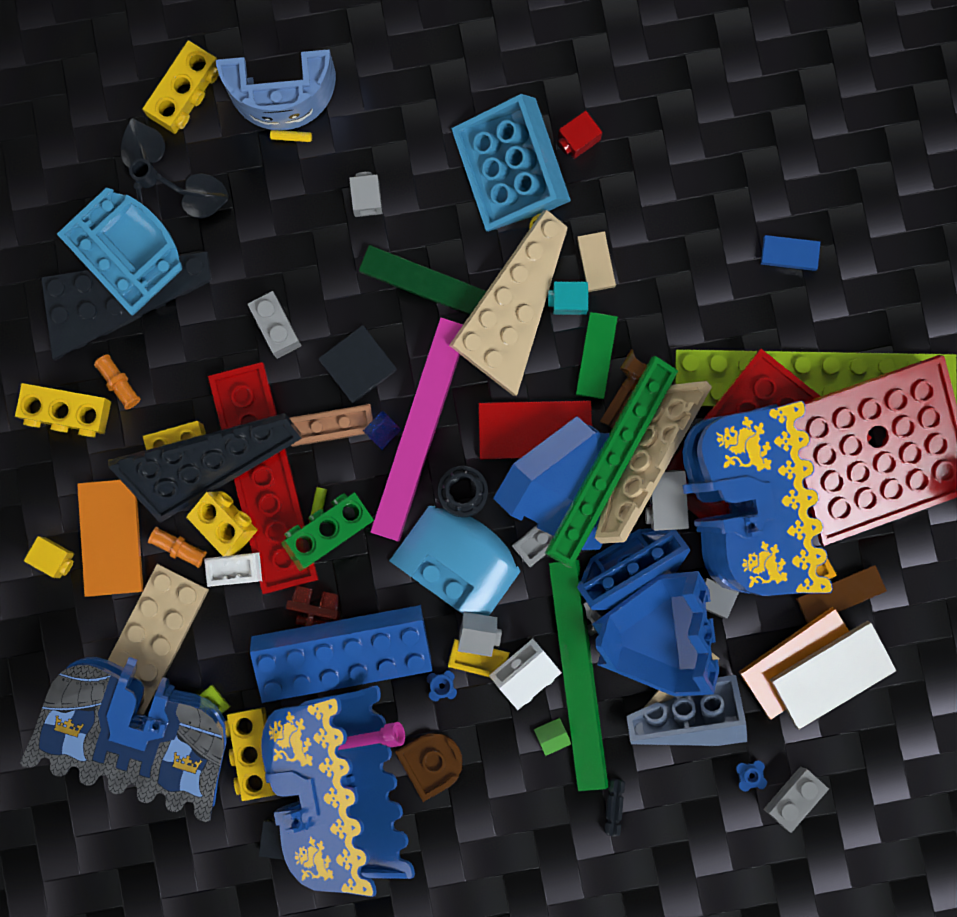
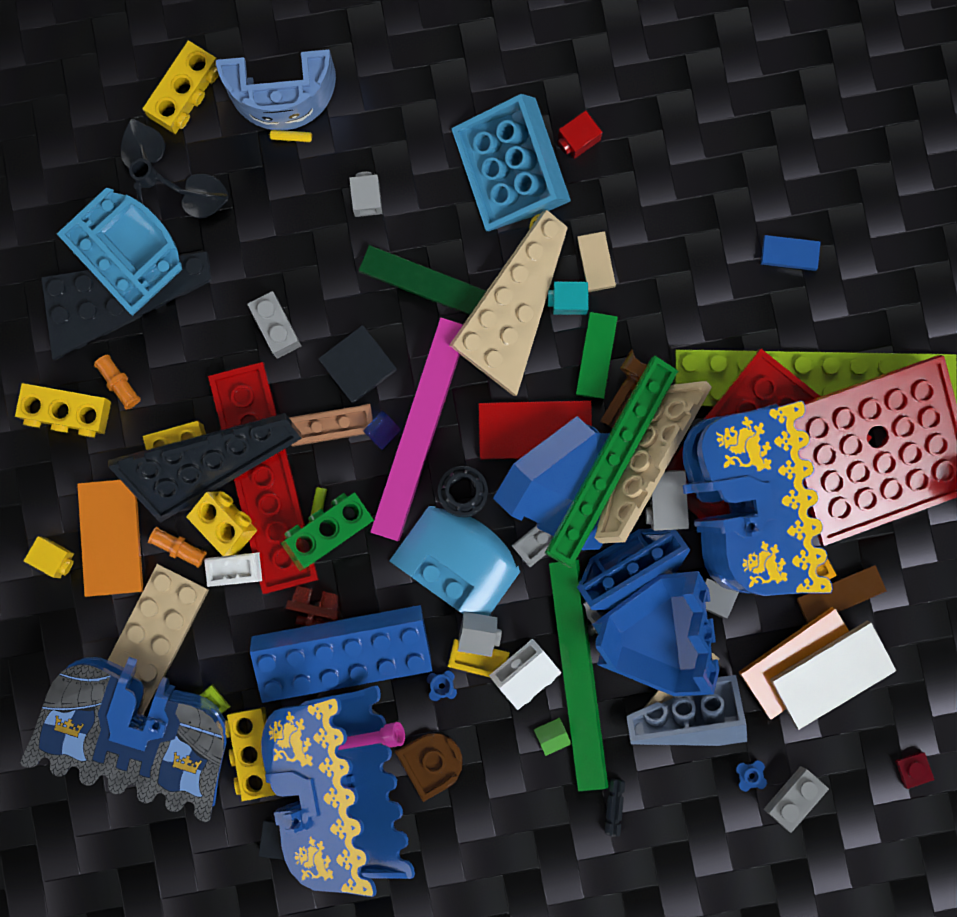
(914, 770): none -> dark red plate

